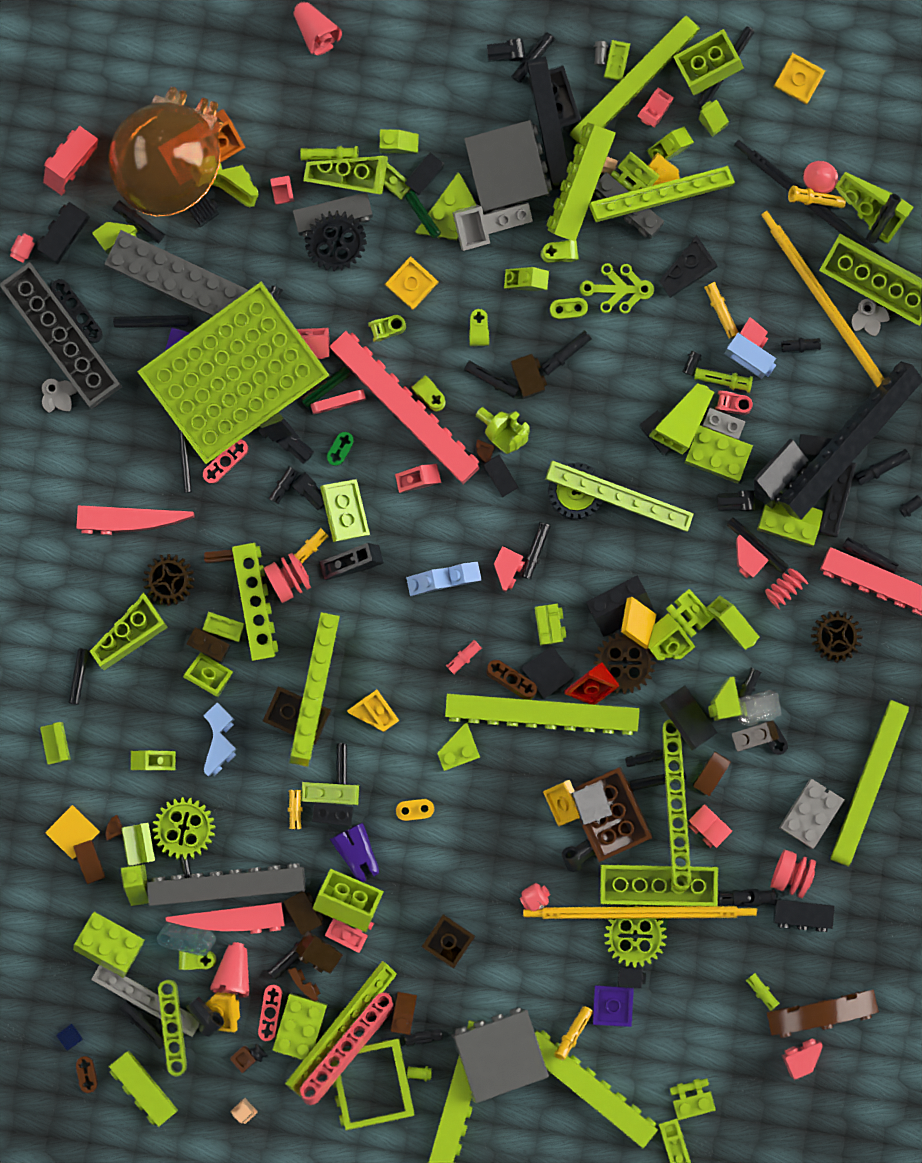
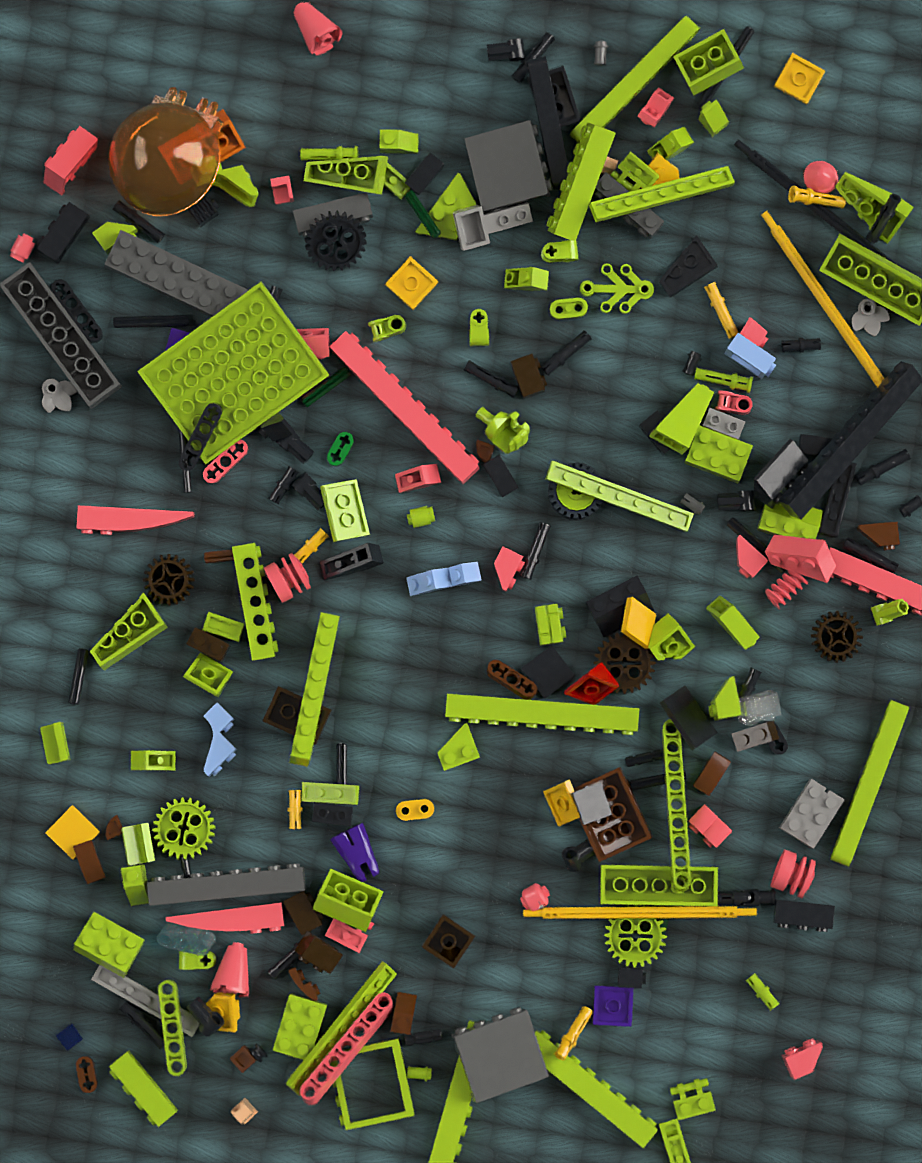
(198, 435): none -> black beam
(277, 1008): coral beam -> none
(338, 401): coral beam -> none
(374, 711): yellow wing -> none
(421, 516): none -> lime brick
(427, 391): lime piece -> none
(464, 656): coral pin -> none
(617, 60): lime plate -> none
(693, 609): lime plate -> none
(694, 505): none -> dark grey pin
(801, 556): none -> coral wedge
(822, 1013): reddish brown brick -> none
(881, 534): none -> reddish brown slope
(888, 611): none -> lime piece

